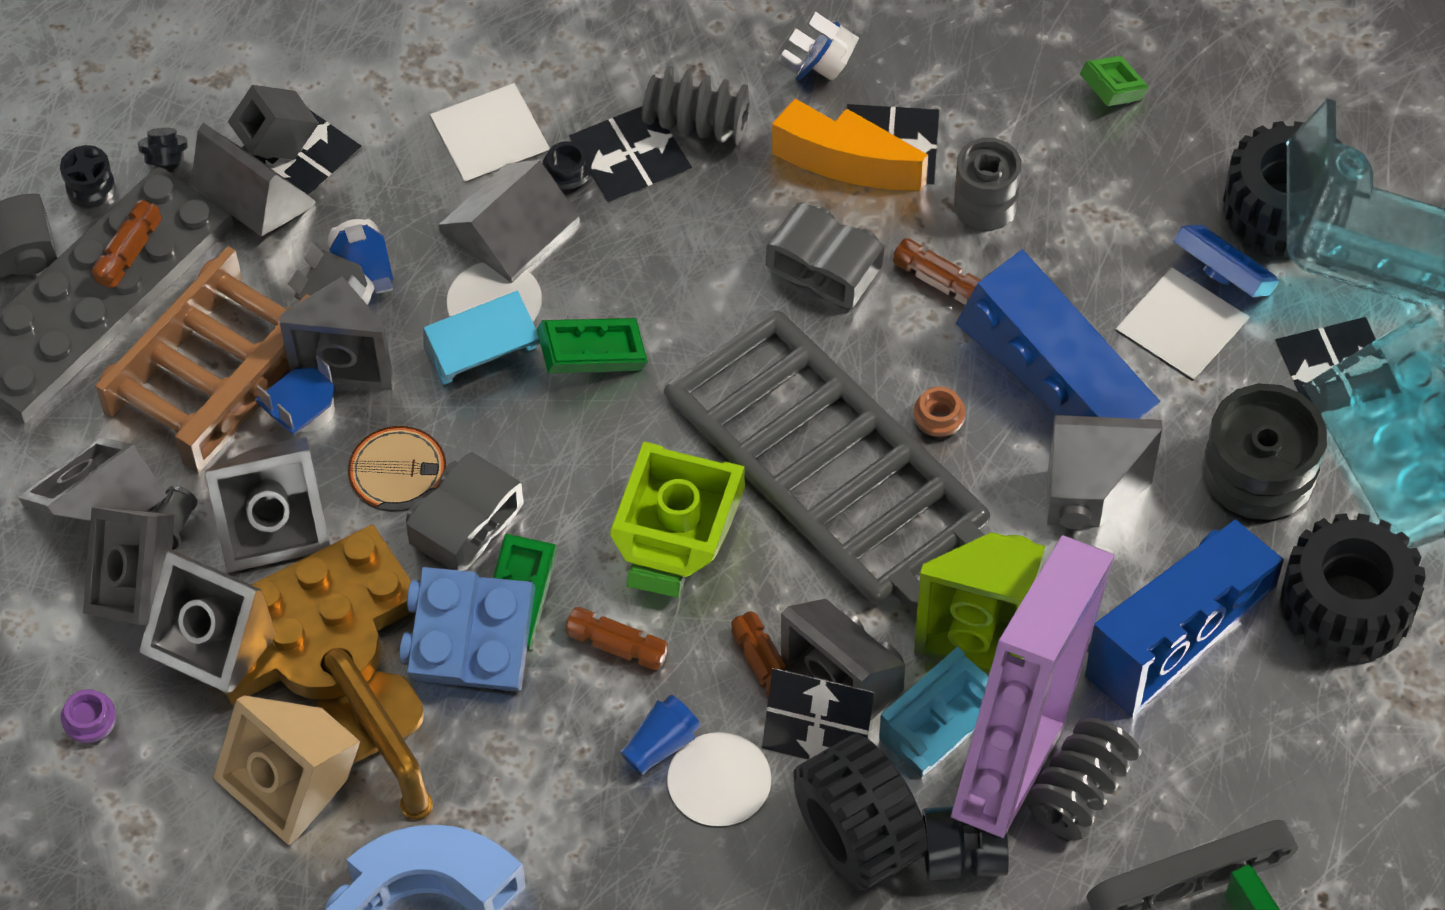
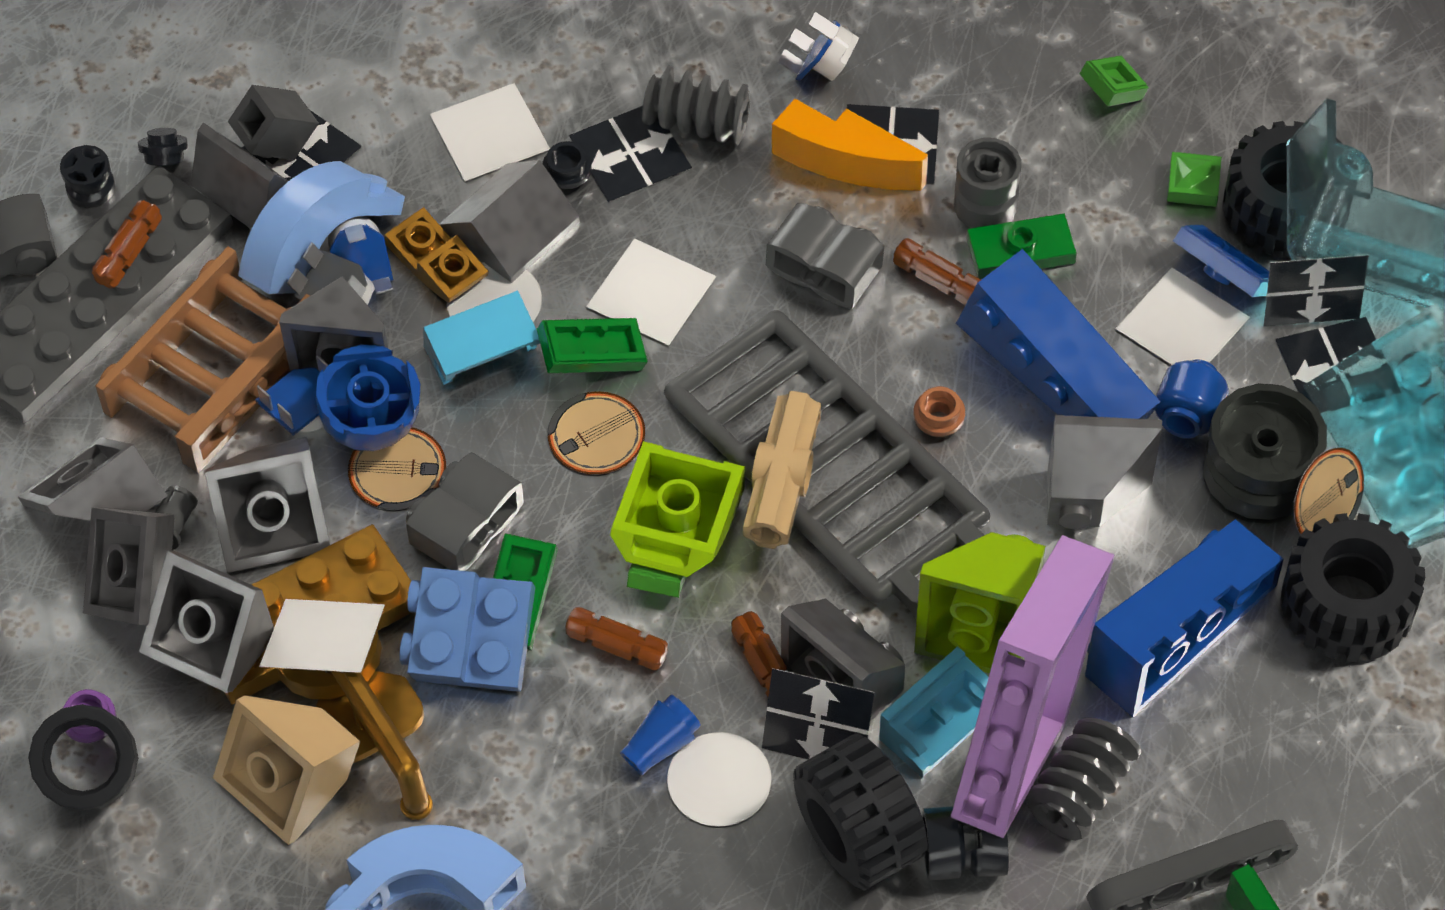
(42, 747): none -> black tyre
(307, 213): none -> light blue arch
(322, 635): none -> white sticker
(368, 397): none -> blue cylinder
(434, 257): none -> pearl gold slope
(596, 433): none -> tan sticker
(653, 290): none -> white sticker
(782, 470): none -> tan piece
(1042, 238): none -> green plate
(1190, 397): none -> blue head
(1194, 179): none -> bright green tile
(1315, 290): none -> black sticker
(1328, 488): none -> tan sticker

